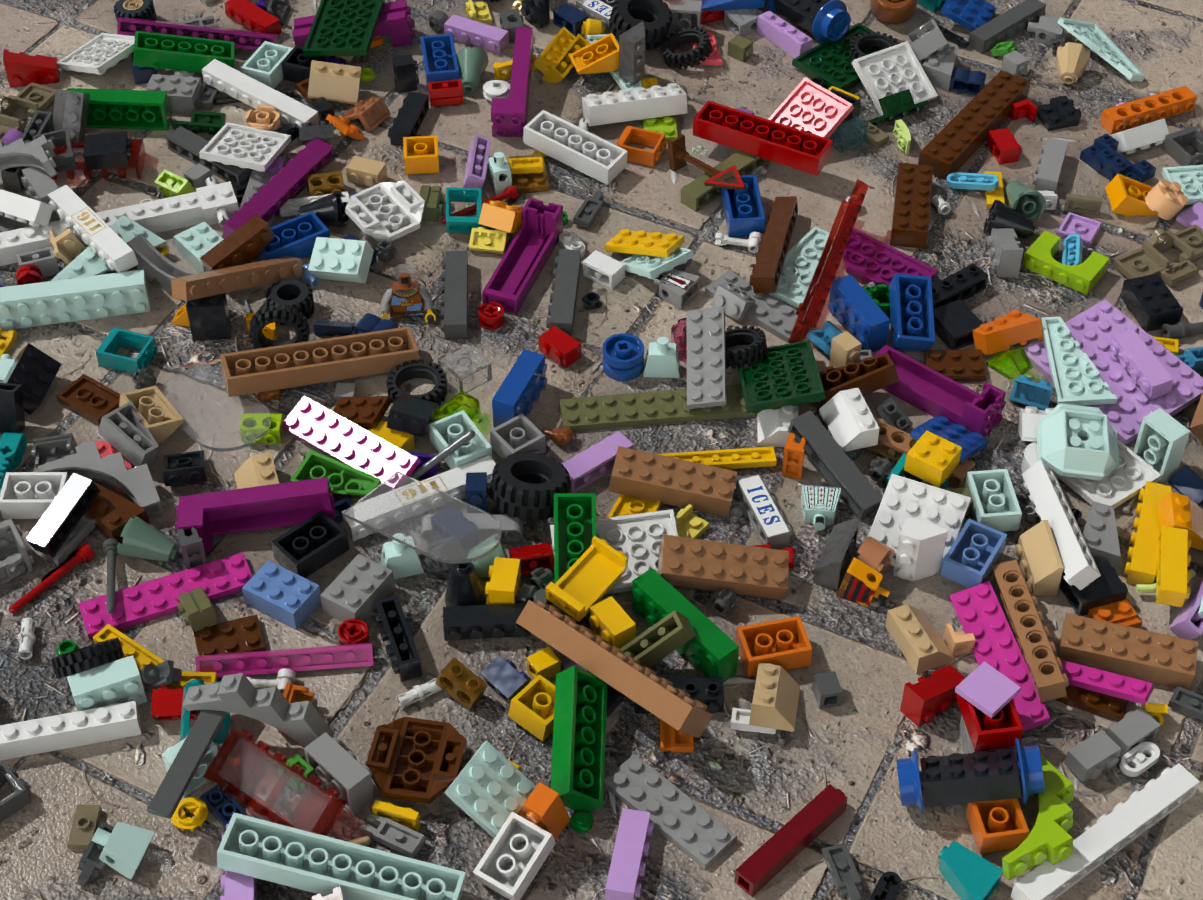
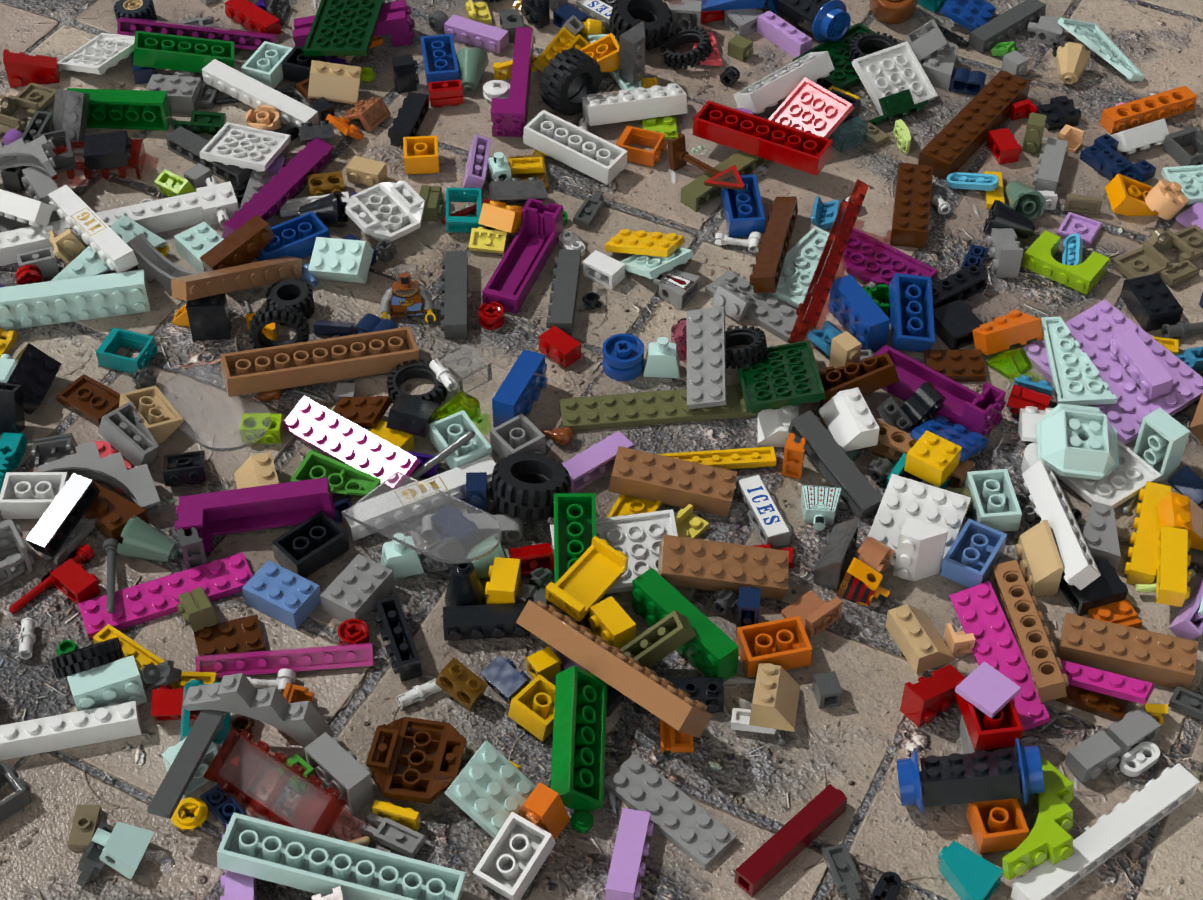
(75, 582): none -> red brick
(243, 722): none -> reddish brown plate
(443, 375): none -> white pin
(517, 191): none -> flat silver slope
(568, 80): none -> black tyre
(573, 25): none -> light grey brick
(730, 76): none -> black wheel
(748, 606): none -> dark blue brick
(783, 81): none -> white brick
(814, 612): none -> nougat bracket
(824, 213): none -> dark azure bracket
(923, 404): none -> black brick
(975, 255): none -> dark blue slope
(1022, 397): none -> red brick
(1034, 133): none -> olive brick
(1073, 136): none -> light nougat panel

